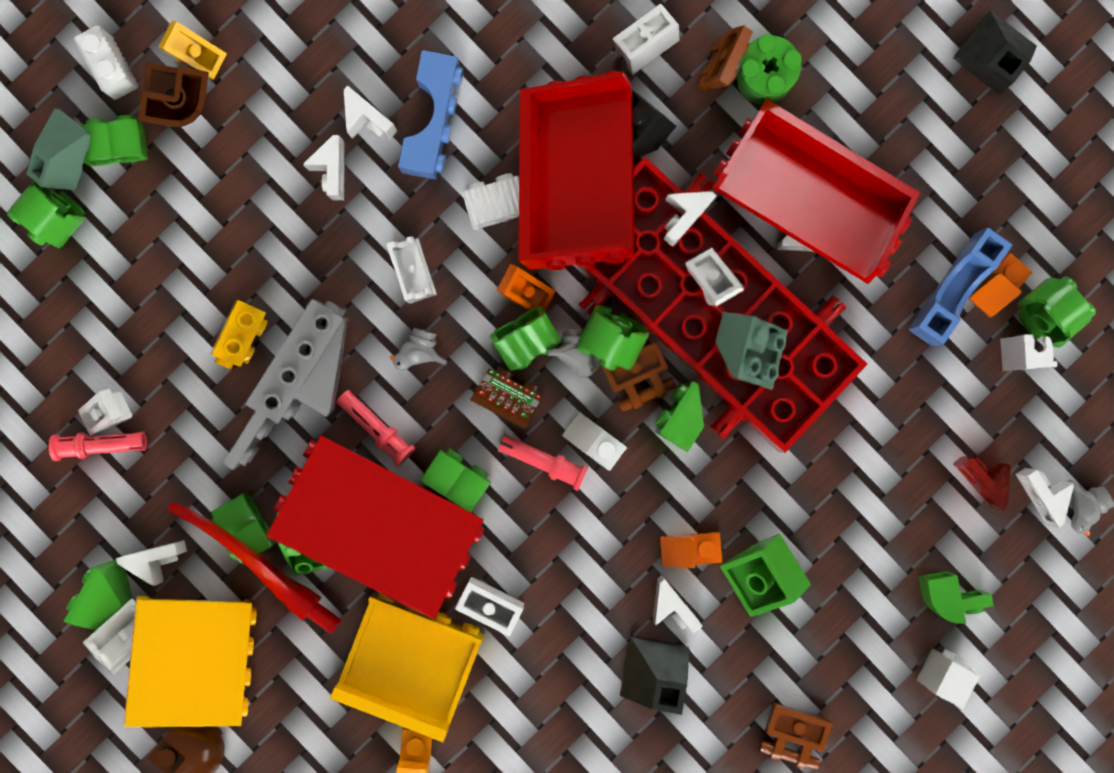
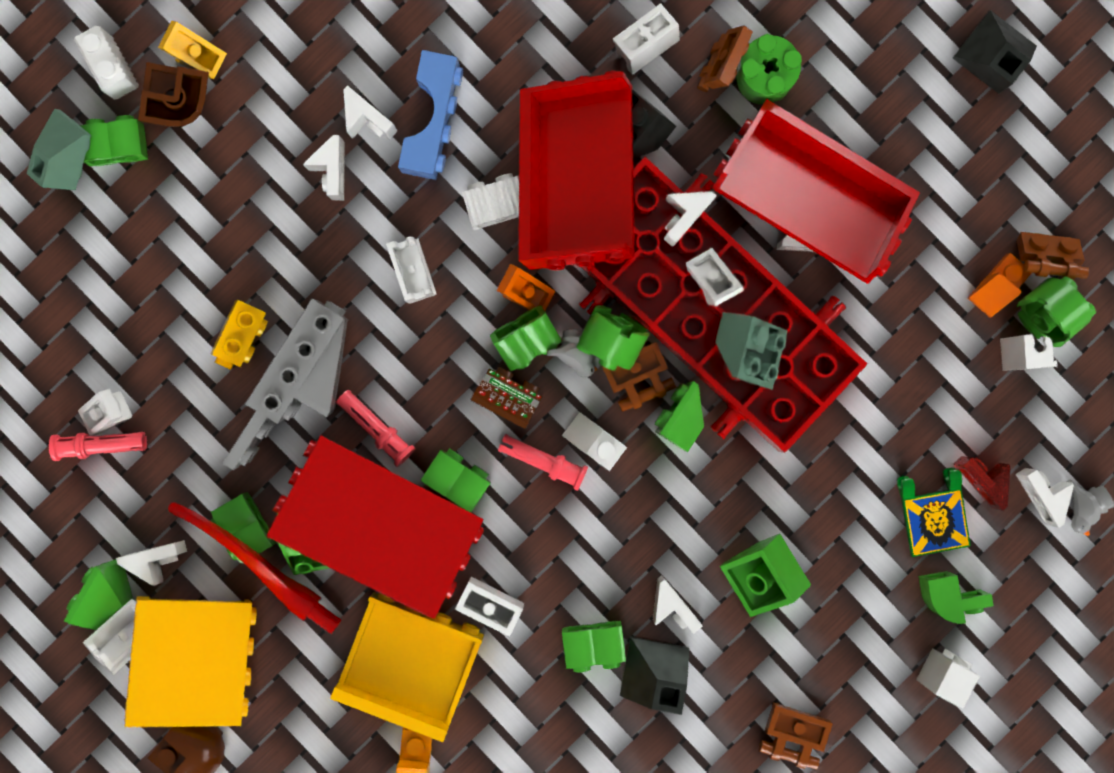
(47, 215): bright green brick -> none
(417, 350): light grey animal -> none
(593, 645): none -> bright green brick
(690, 549): orange slope -> none
(935, 519): none -> flag
(972, 266): medium blue arch -> none
(1052, 255): none -> dark orange plate

